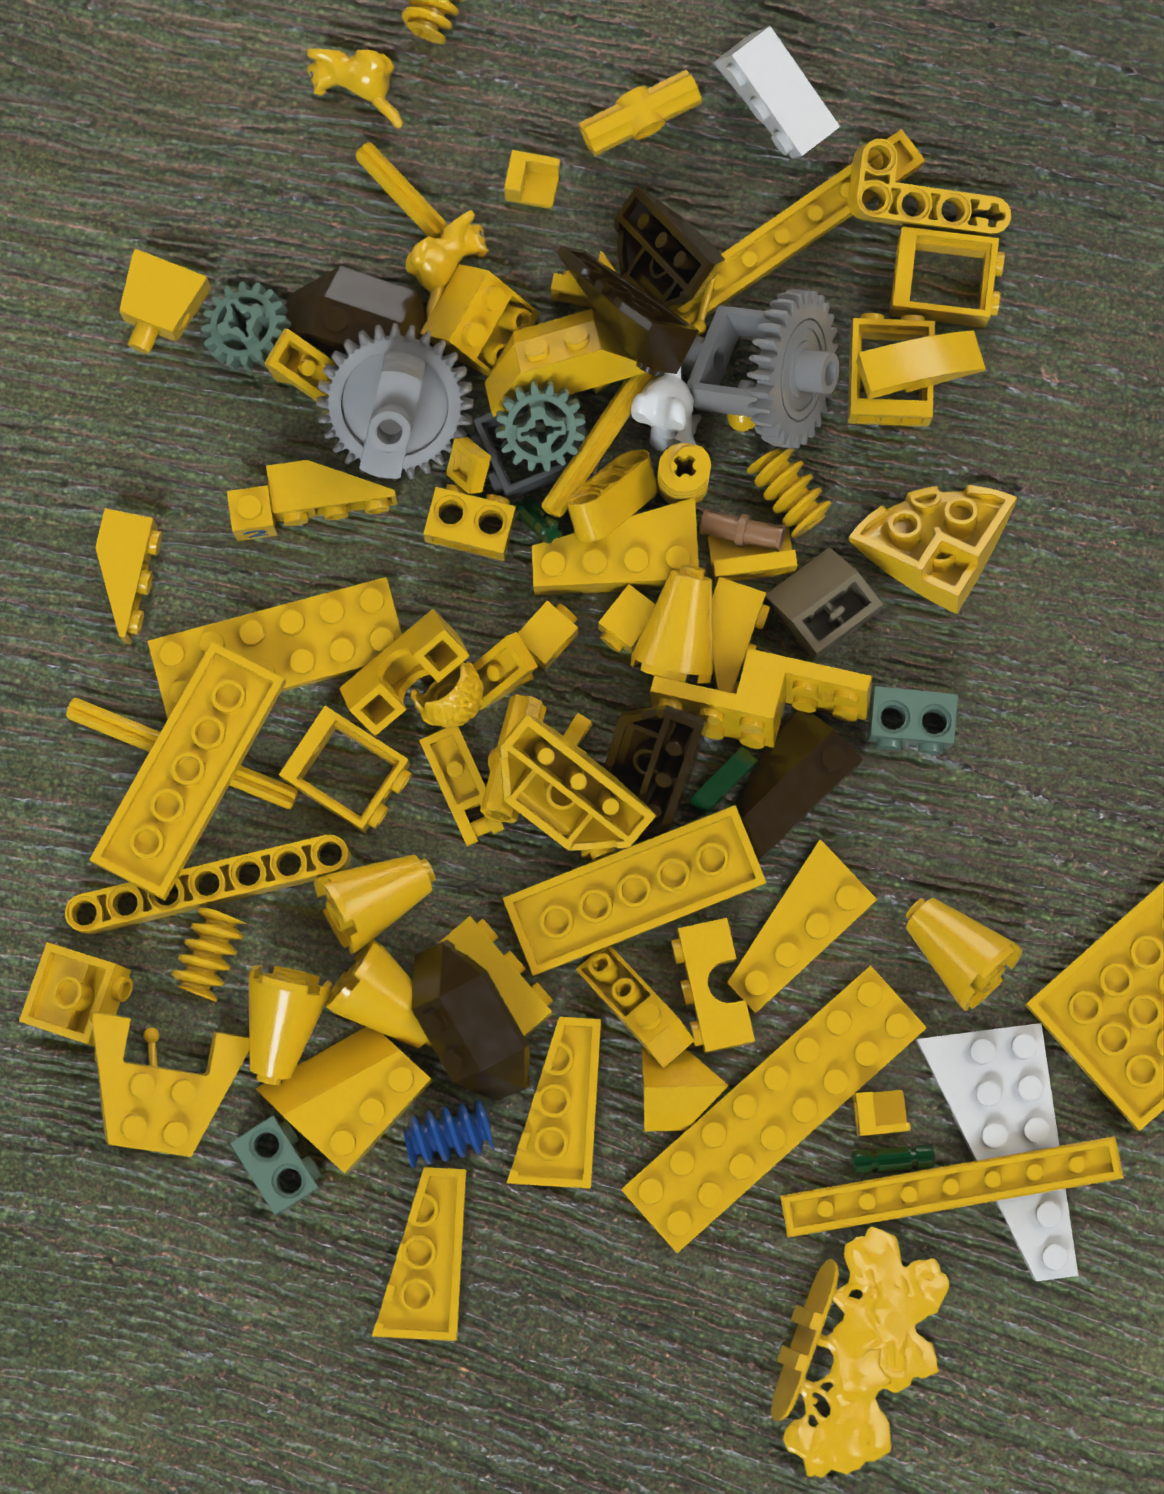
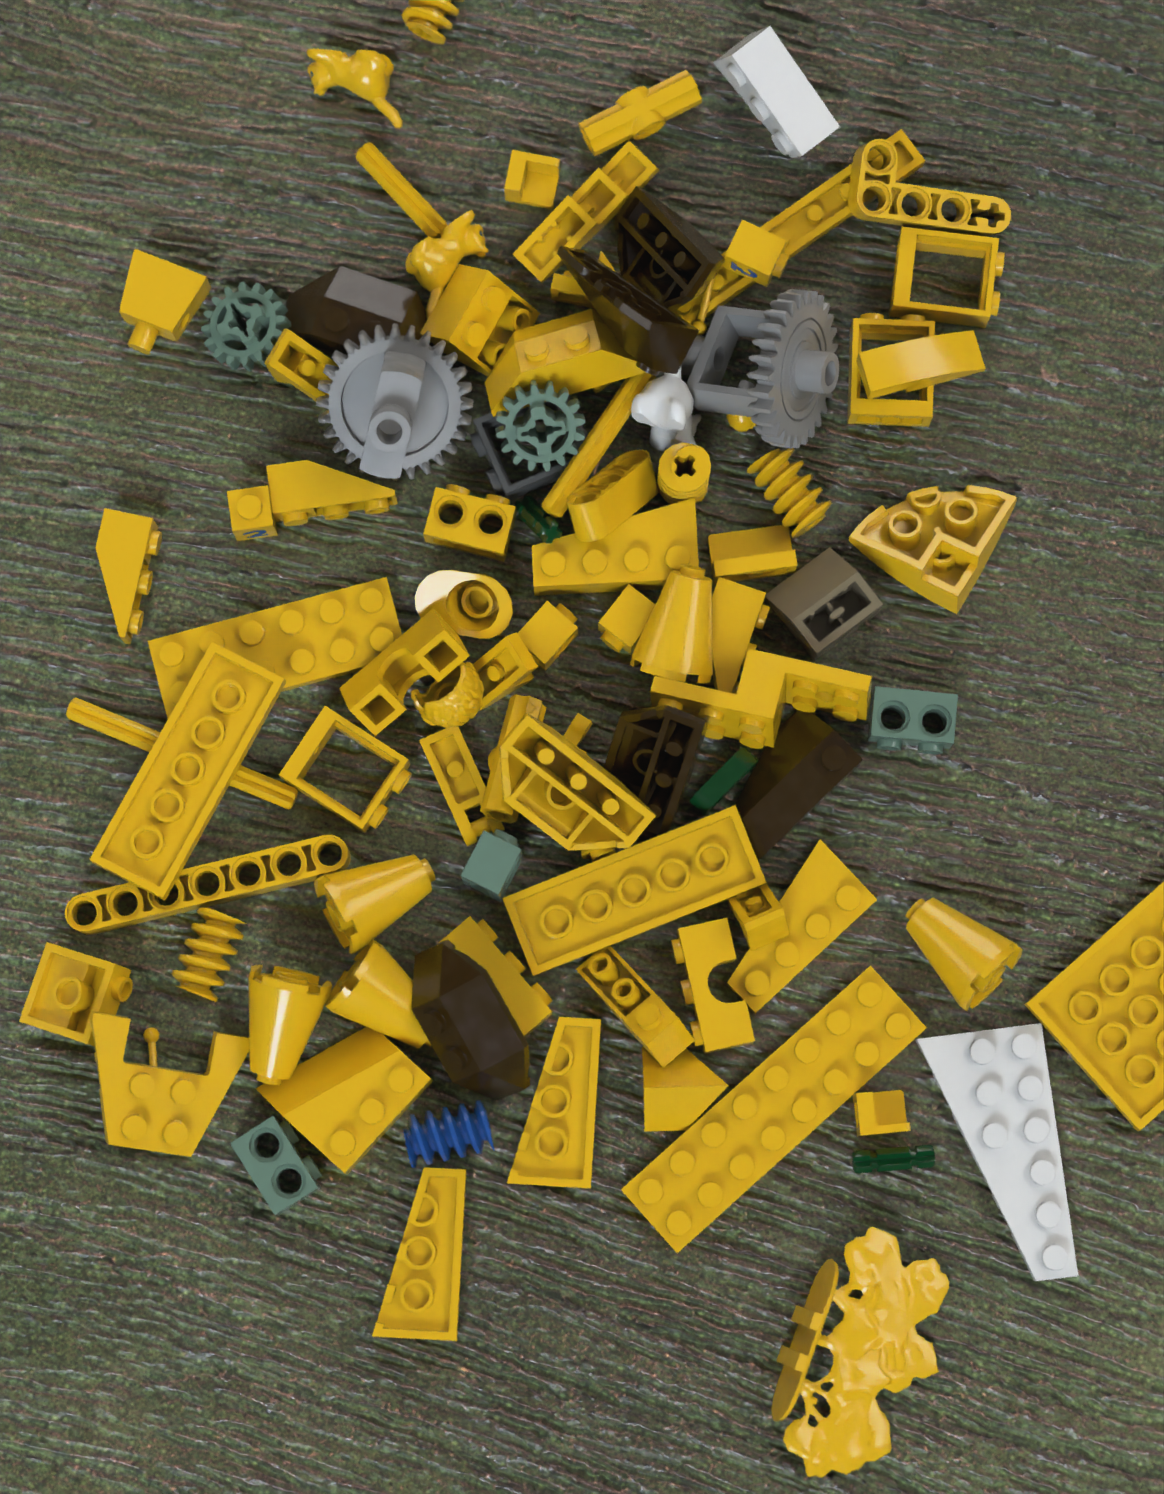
(467, 601): none -> yellow piece
(468, 465): yellow plate -> none
(493, 864): none -> sand green brick
(586, 211): none -> yellow slope
(742, 530): medium nougat pin -> none
(756, 254): none -> yellow brick
(759, 916): none -> yellow slope
(951, 1186): yellow tile -> none

